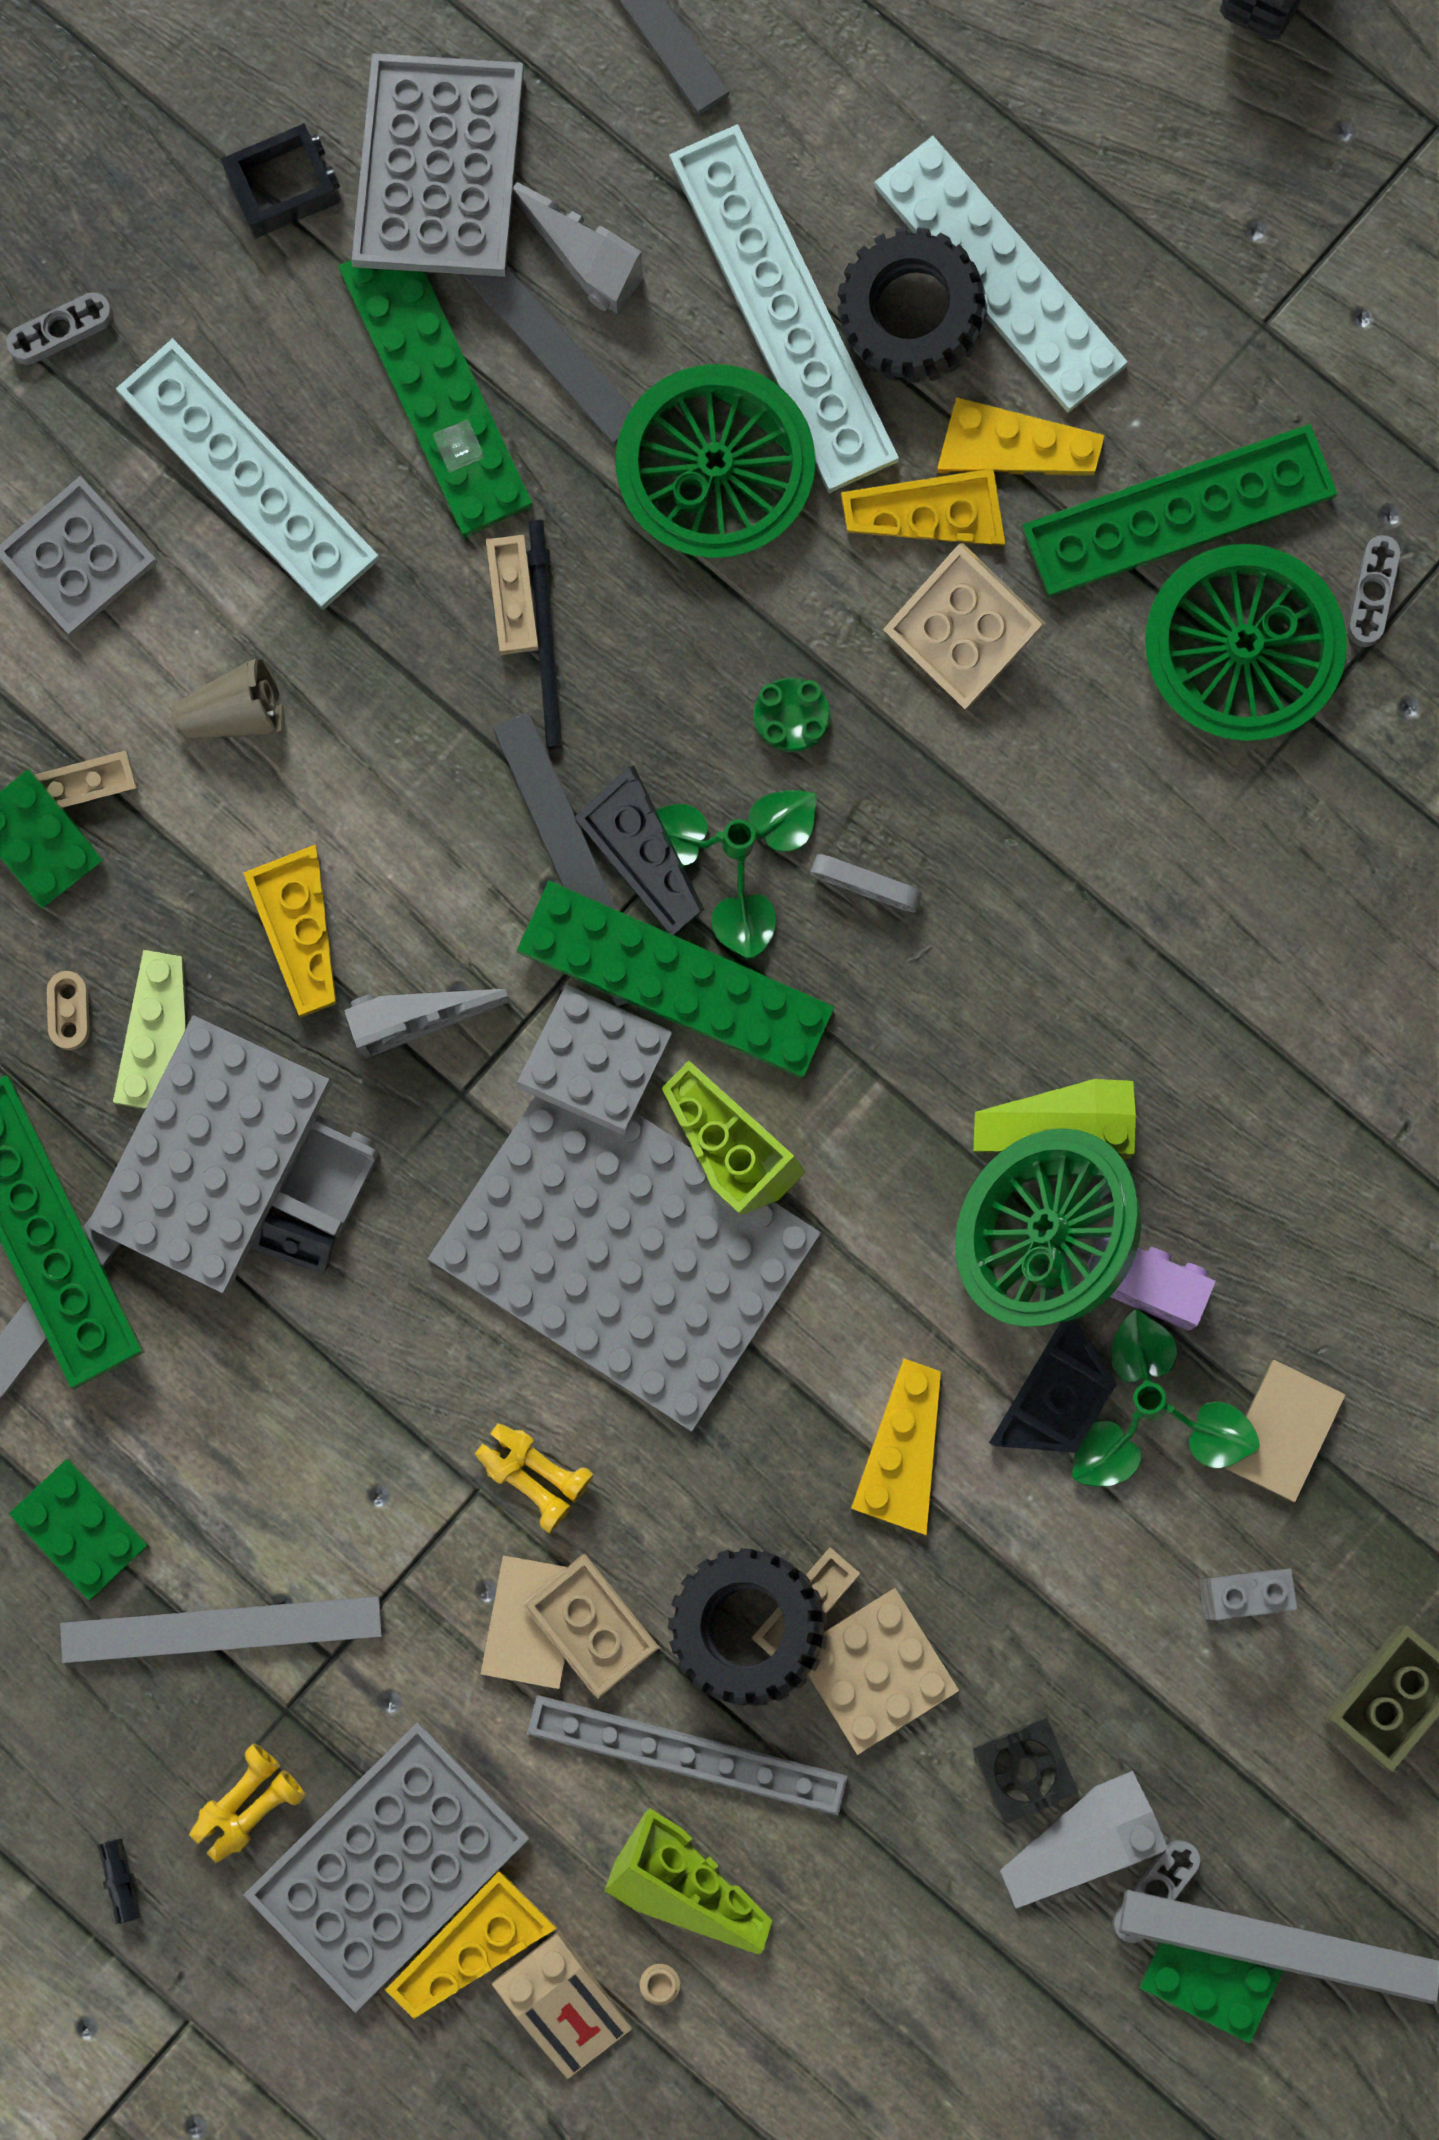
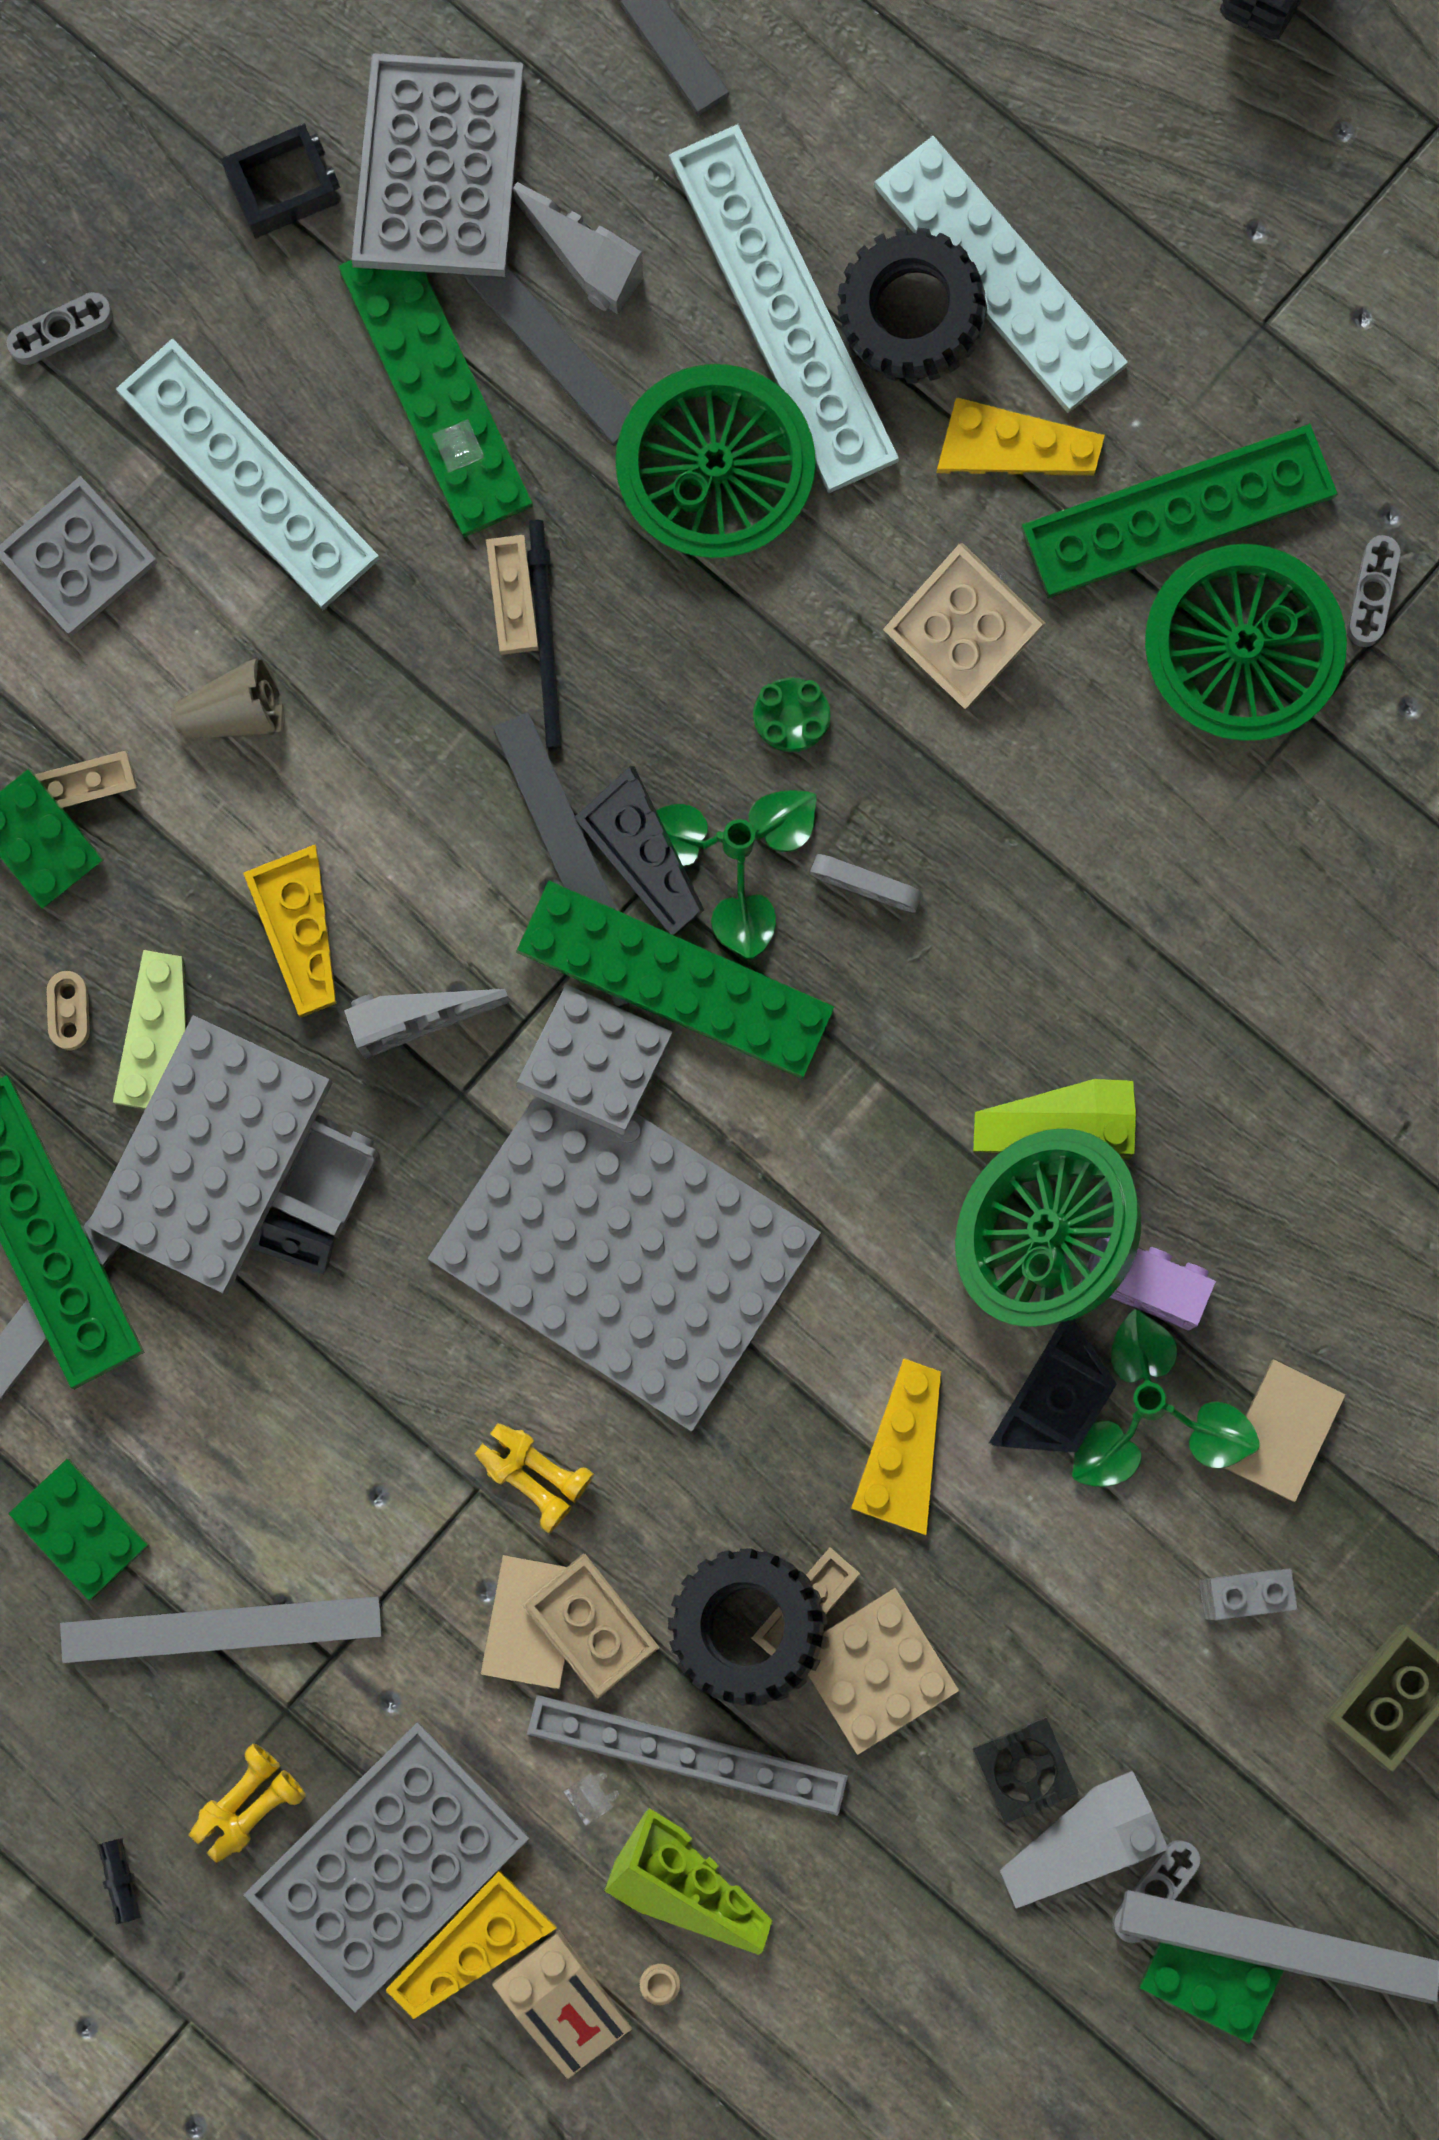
(589, 1798): none -> clear tile
(735, 1151): lime wedge -> none
(937, 508): yellow wing -> none

